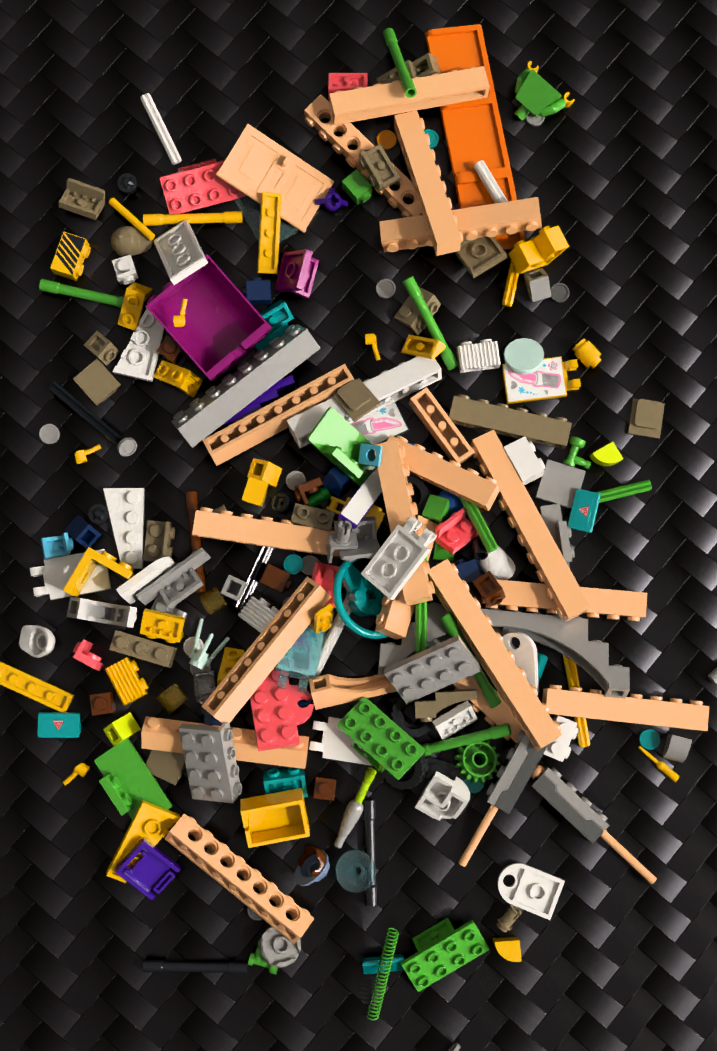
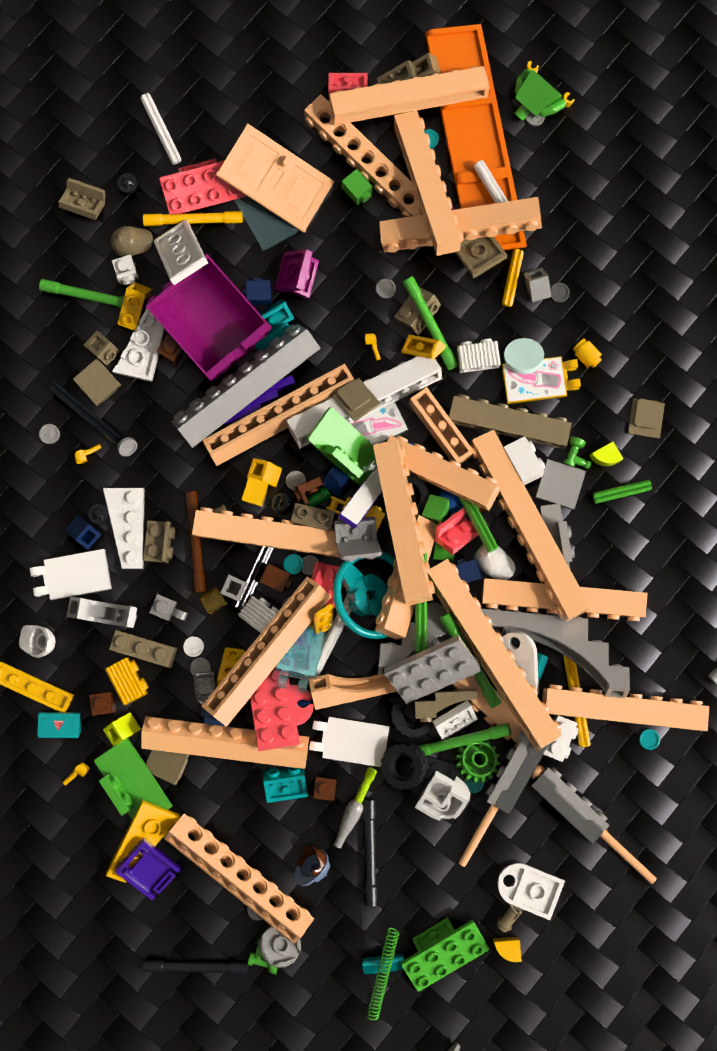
(56, 546): medium azure bracket -> none
(70, 256): yellow brick -> none
(83, 655): coral bracket -> none
(88, 564): yellow bracket -> none
(132, 219): yellow bar -> none
(144, 578): white tile -> none
(162, 625): yellow bracket -> none
(172, 698): clear yellow brick -> none
(177, 582): light grey bracket -> none
(178, 377): yellow bracket -> none
(179, 320): yellow hand -> none
(200, 658): light aqua plant -> none
(211, 762): light grey bracket -> none
(269, 233): yellow tile -> none
(274, 817): yellow piece -> none
(331, 201): dark purple piece -> none
(342, 540): light grey bracket -> none
(347, 875): clear light blue dish -> none
(367, 454): medium azure bracket -> none
(379, 167): dark tan bracket -> none
(380, 739): bright green bracket -> none
(386, 139): light orange piece -> none
(399, 558): white tile -> none
(406, 81): bright green piece -> none
(478, 548): black hinge -> none
(489, 589): reddish brown bracket -> none
(538, 250): yellow brick -> none
(584, 510): teal slope -> none
(661, 766): yellow piece -> none
(676, 748): light grey brick -> none

